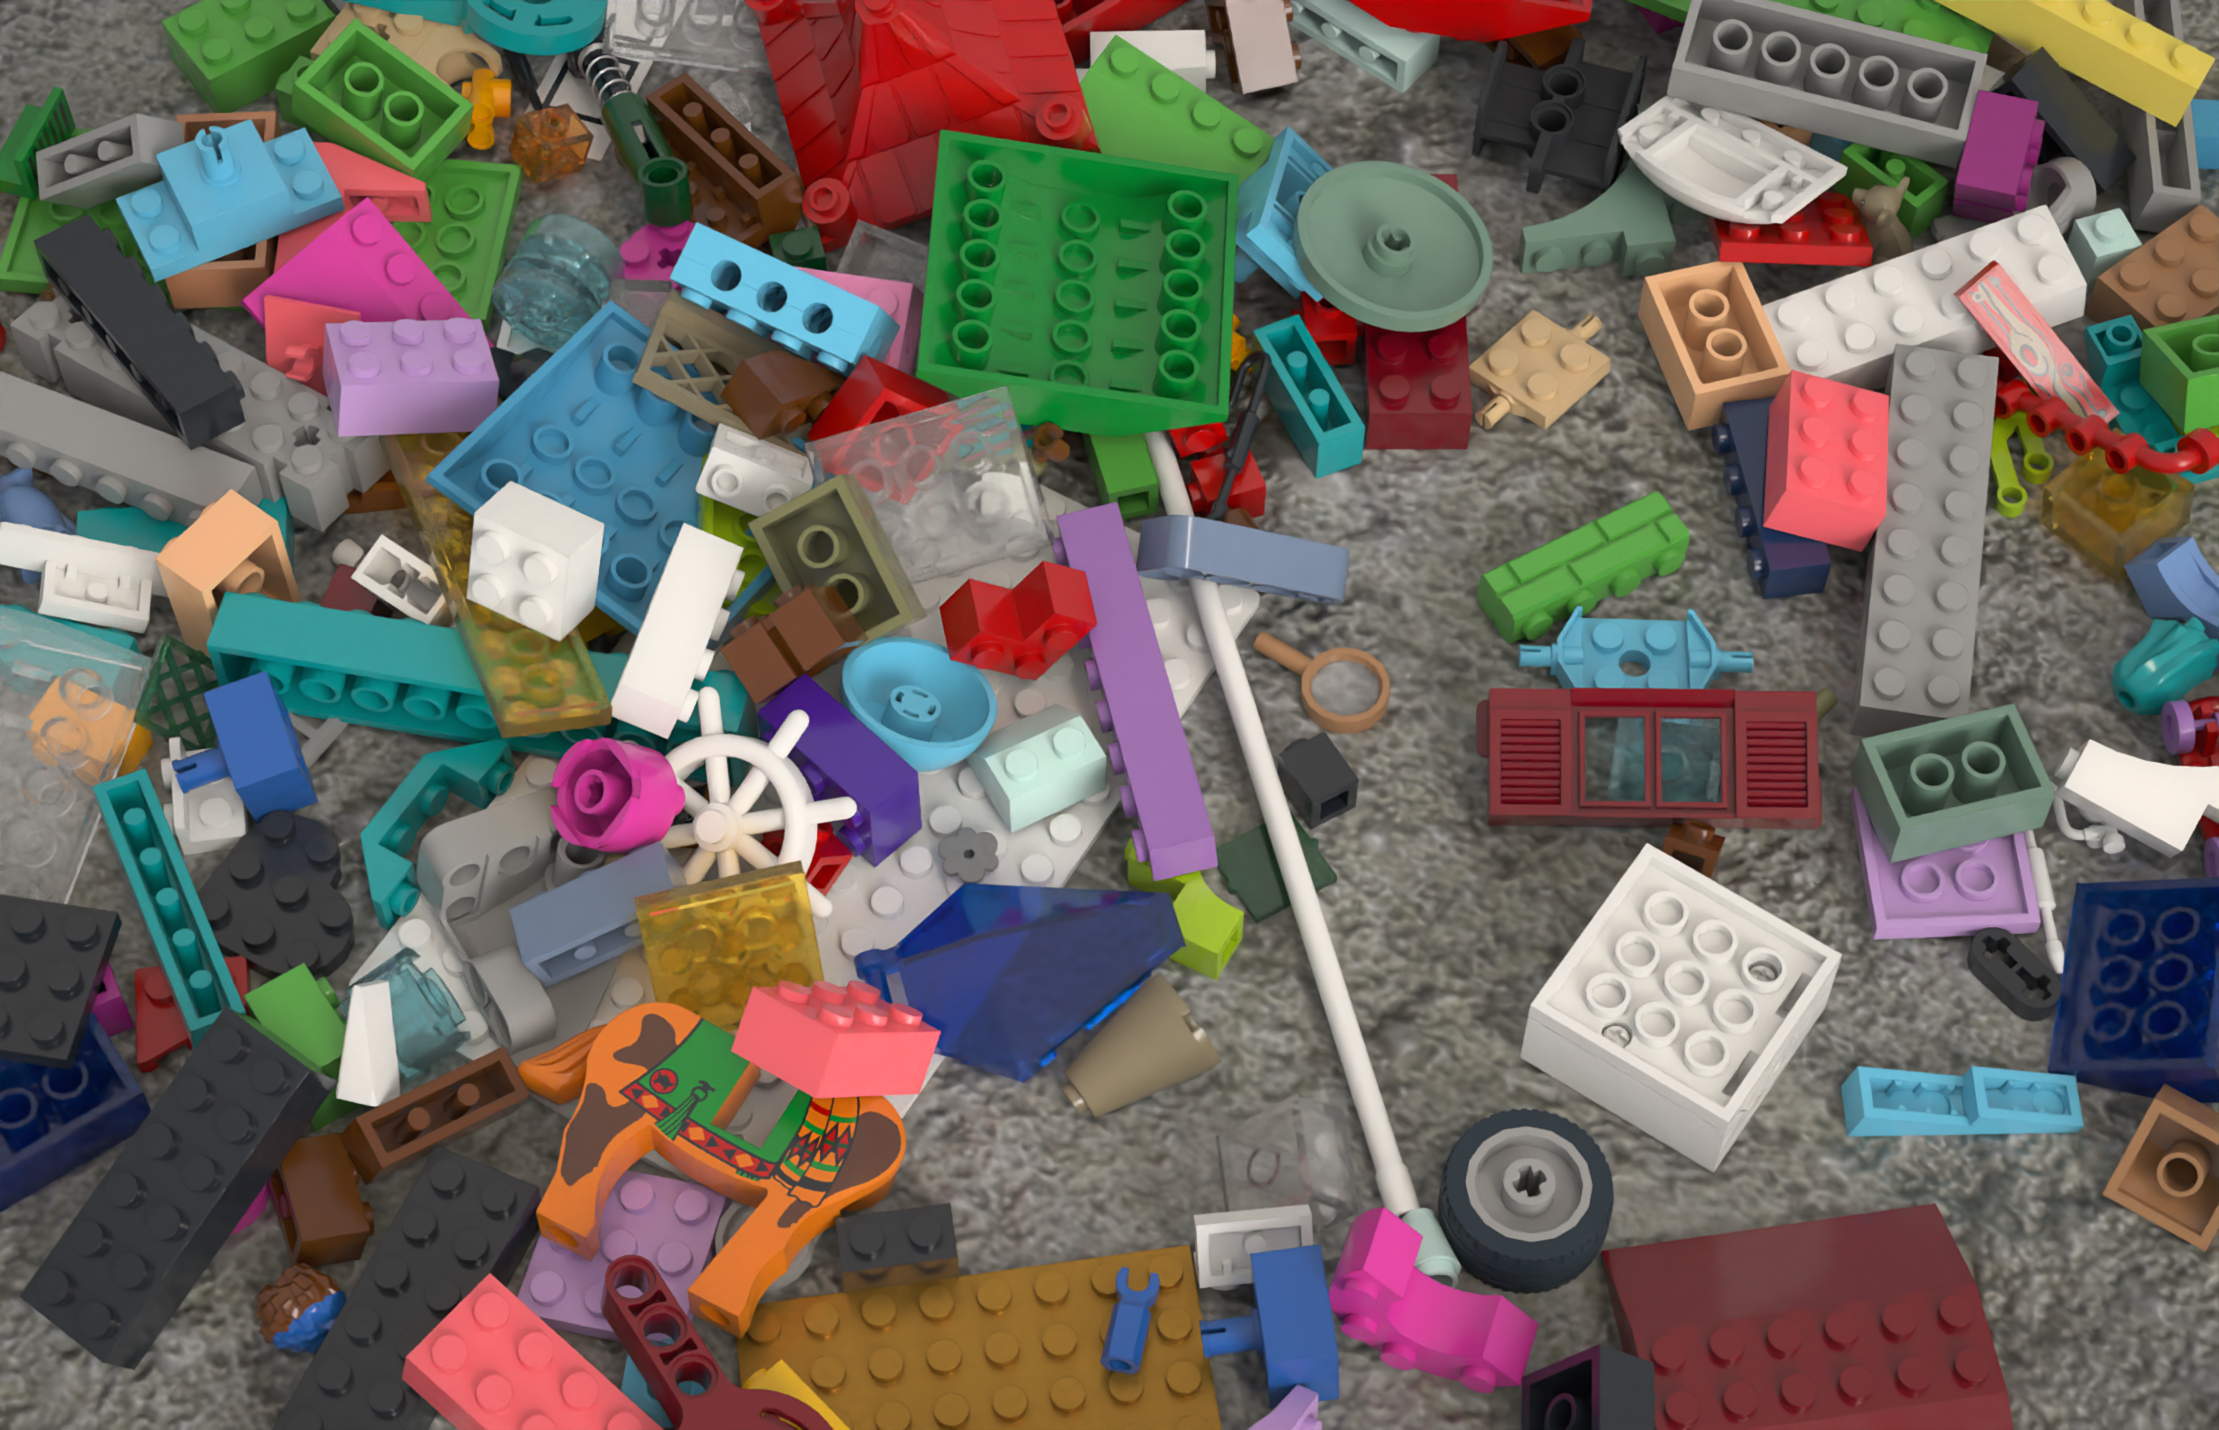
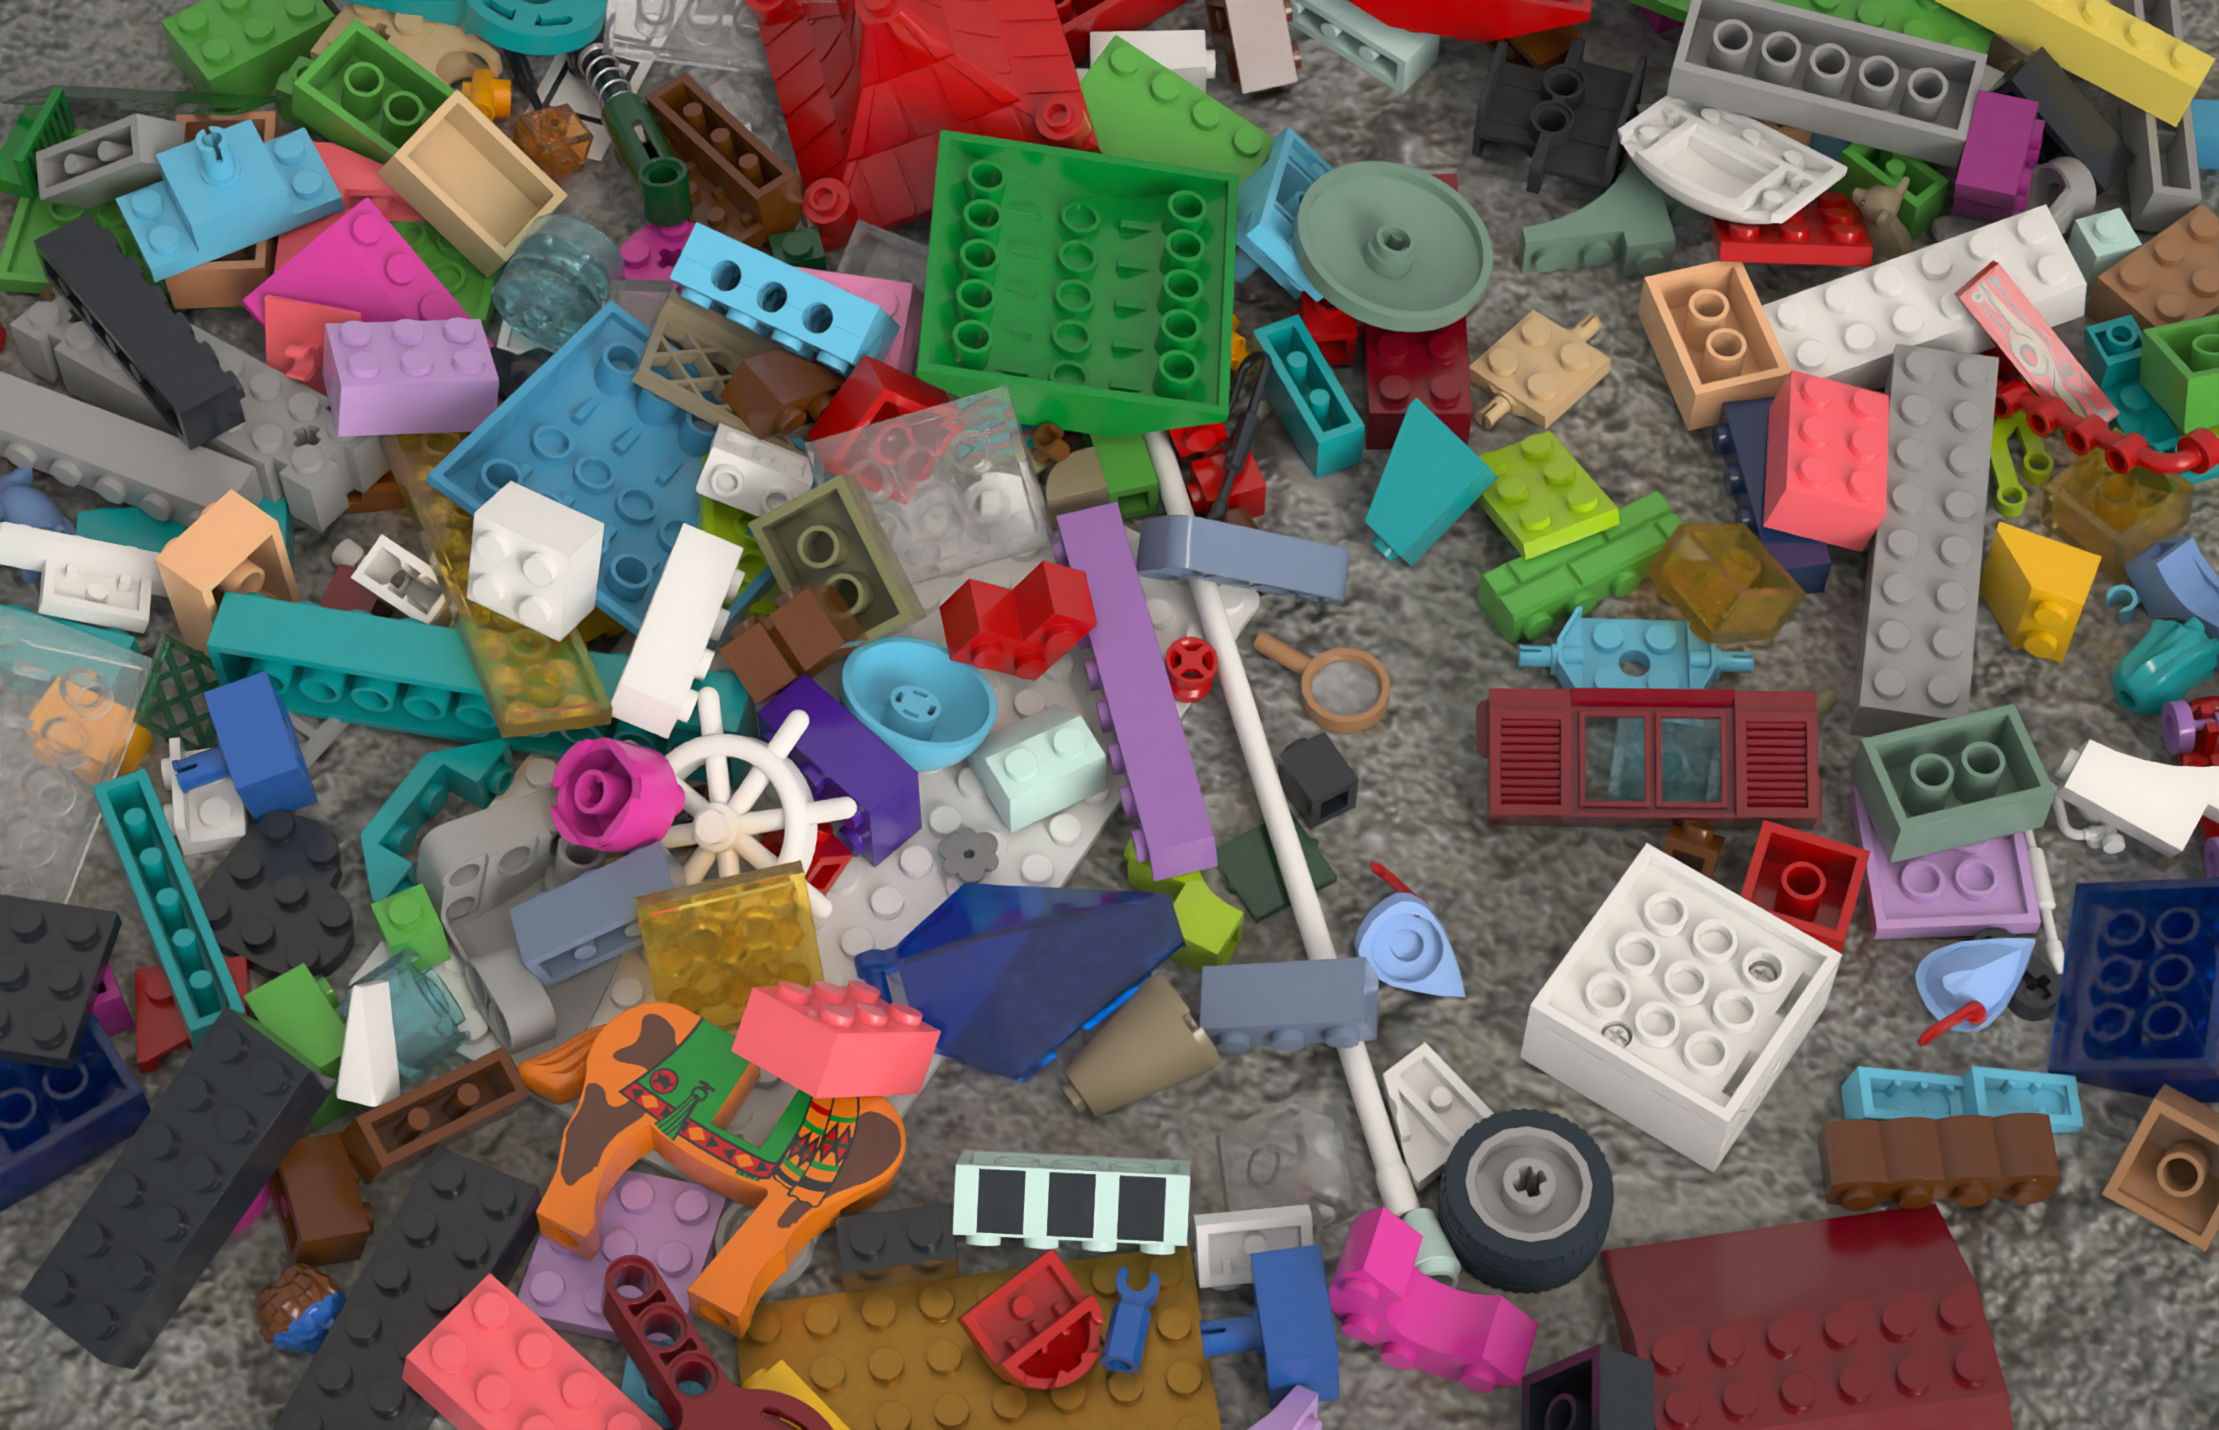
(168, 98): none -> dark green piece
(412, 922): none -> bright green brick
(471, 183): none -> tan piece
(1037, 1326): none -> red slope
(1071, 1199): none -> brick
(1075, 484): none -> dark tan brick
(1190, 656): none -> red wheel
(1289, 1004): none -> sand blue brick
(1408, 942): none -> light blue piece
(1424, 486): none -> teal slope
(1429, 1111): none -> white wing
(1544, 496): none -> lime plate
(1725, 583): none -> clear yellow brick
(1806, 881): none -> red brick
(1943, 1159): none -> reddish brown brick
(1970, 983): none -> light blue piece
(2036, 589): none -> yellow slope
(2125, 595): none -> medium azure hand

